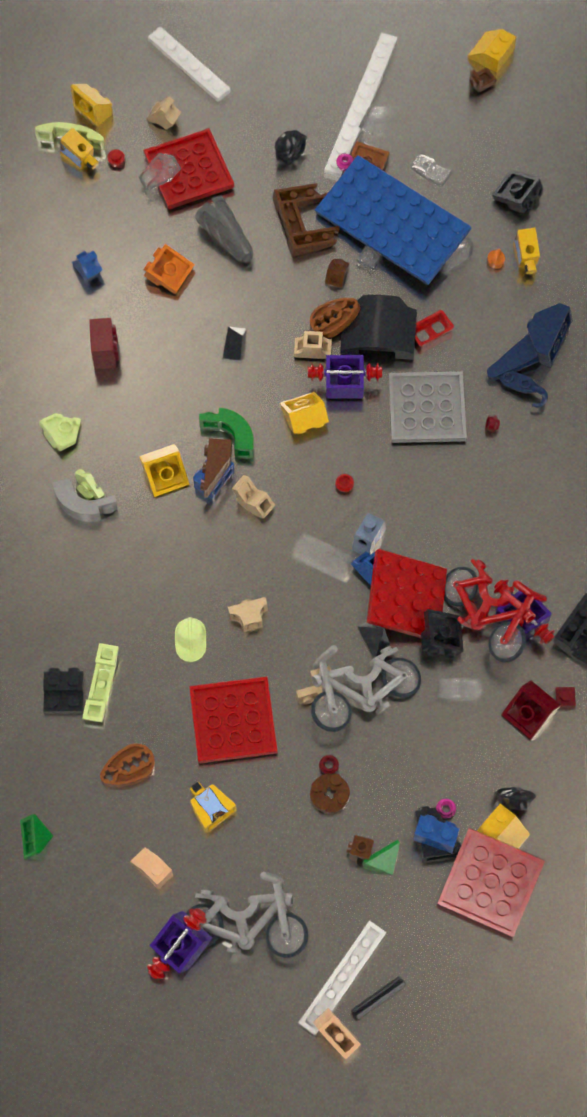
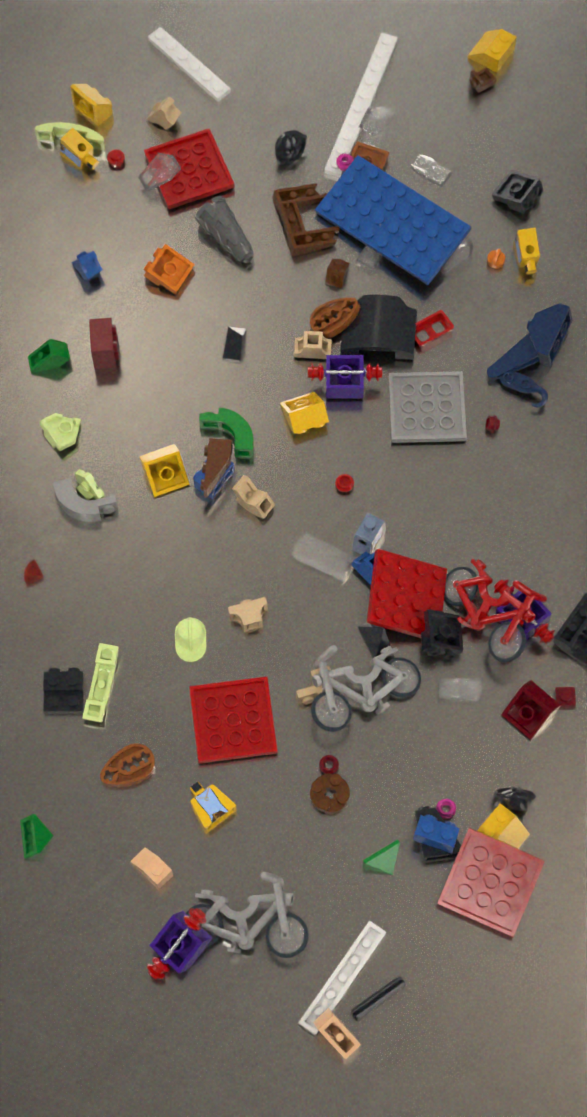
(32, 572): none -> clear red tile
(49, 356): none -> green slope
(360, 847): reddish brown bracket -> none

